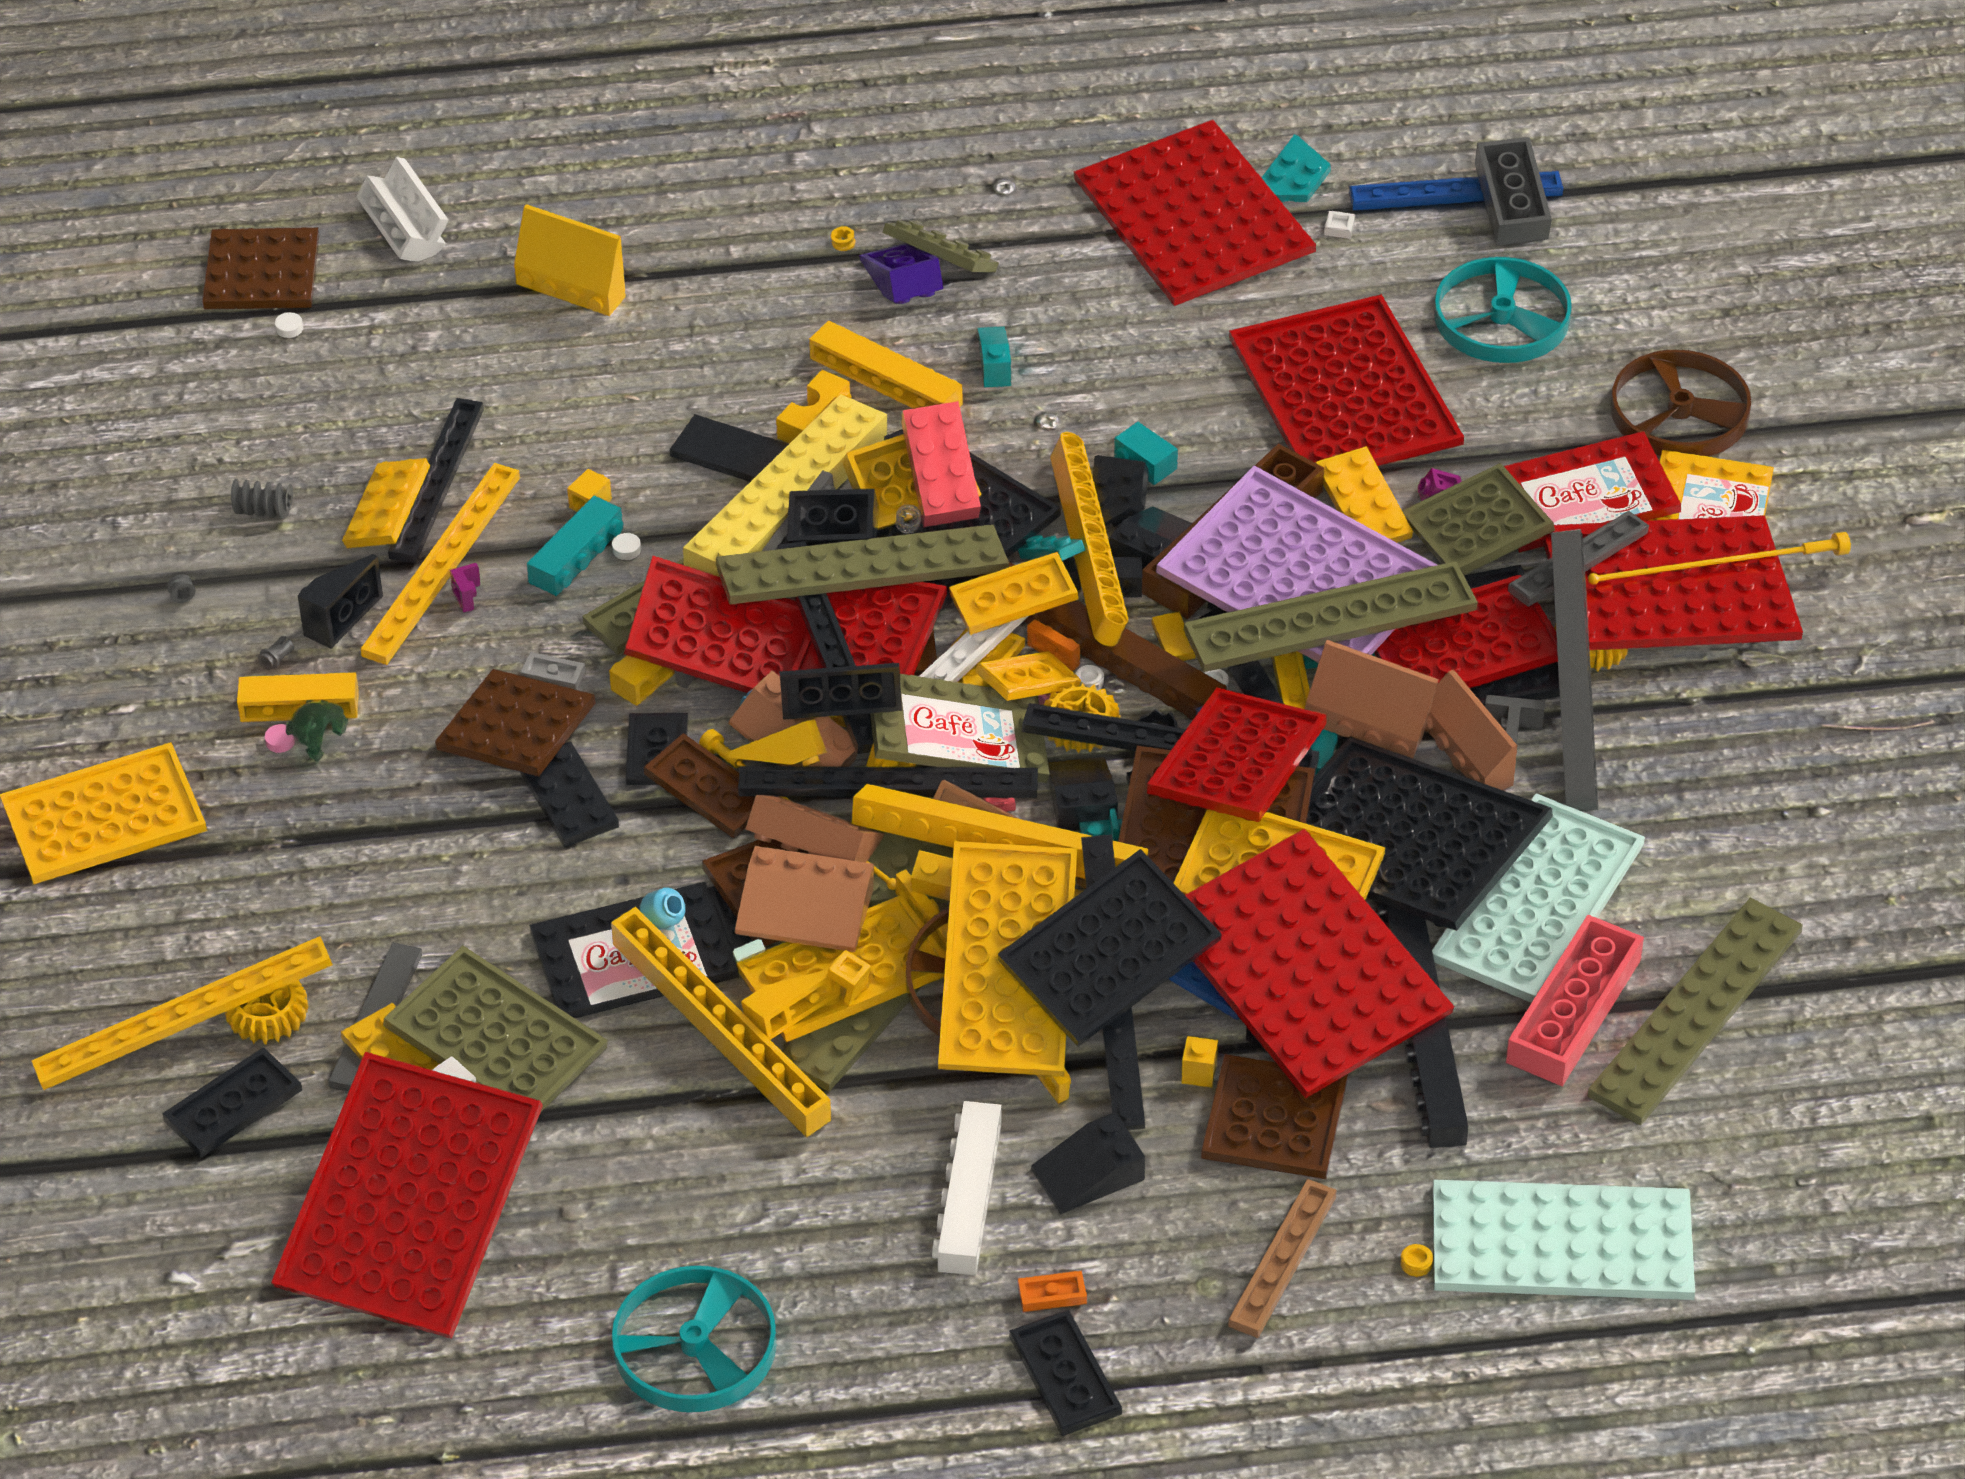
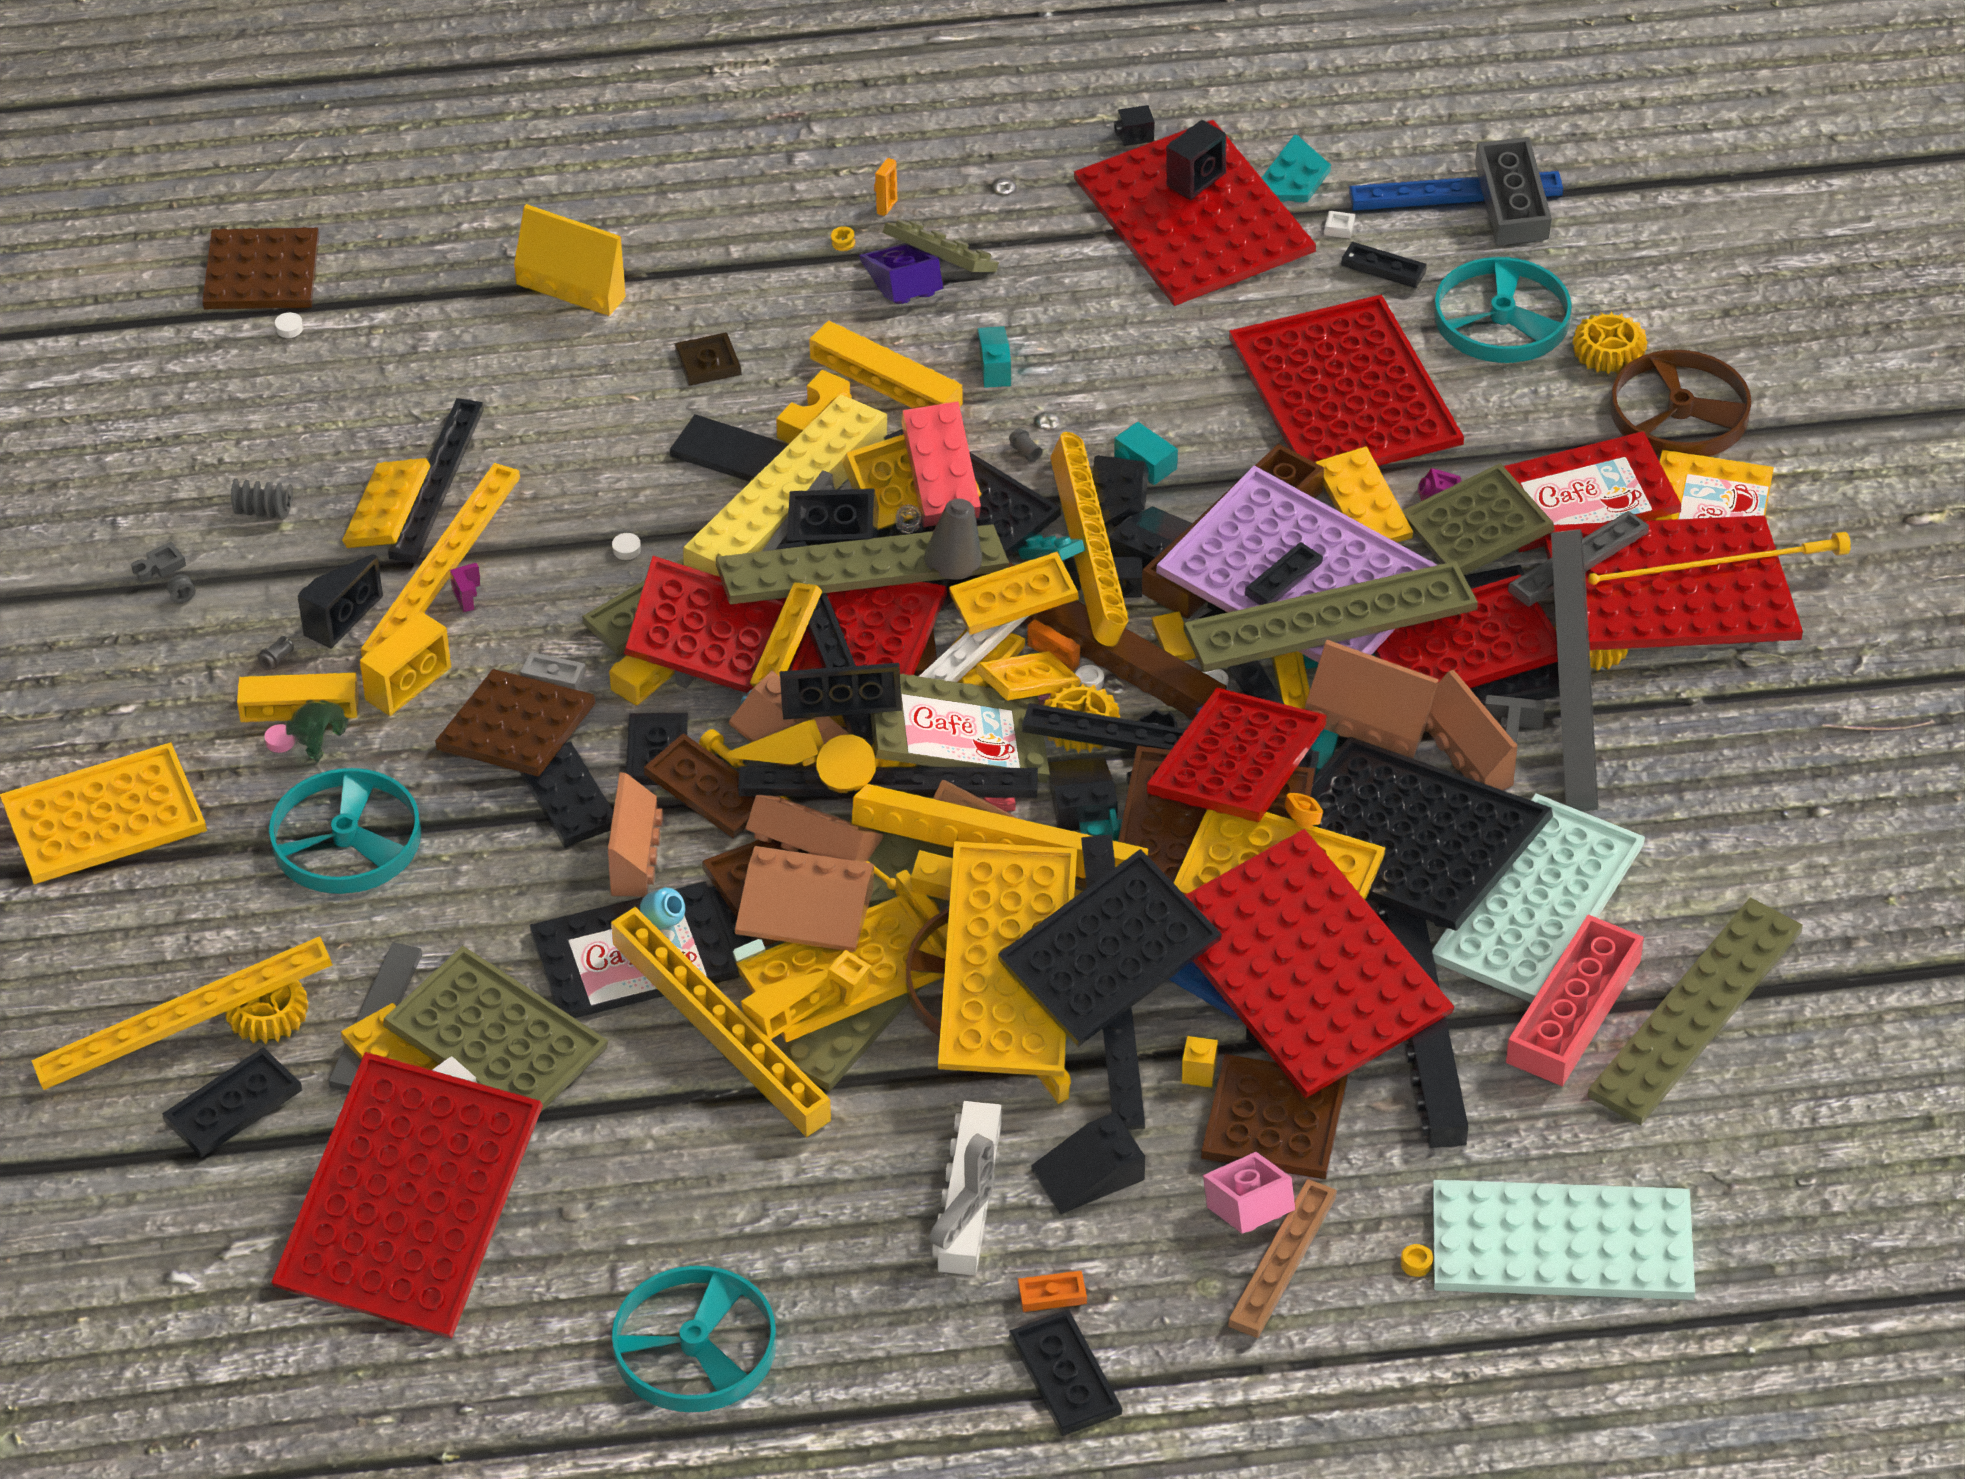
(160, 560): none -> dark grey plate
(356, 789): none -> teal piece
(404, 212): white brick -> none
(405, 663): none -> yellow brick
(575, 545): teal brick -> none
(587, 486): yellow brick -> none
(633, 839): none -> nougat slope
(707, 359): none -> dark brown tile
(787, 631): none -> yellow plate
(846, 763): none -> yellow tile
(886, 186): none -> light orange plate
(955, 542): none -> dark grey cone
(977, 1190): none -> light grey beam
(1020, 440): none -> dark grey pin
(1135, 125): none -> black brick
(1196, 159): none -> black brick
(1249, 1192): none -> bright pink brick
(1283, 575): none -> black tile
(1303, 810): none -> light orange plate
(1384, 264): none -> black plate
(1608, 342): none -> yellow gear

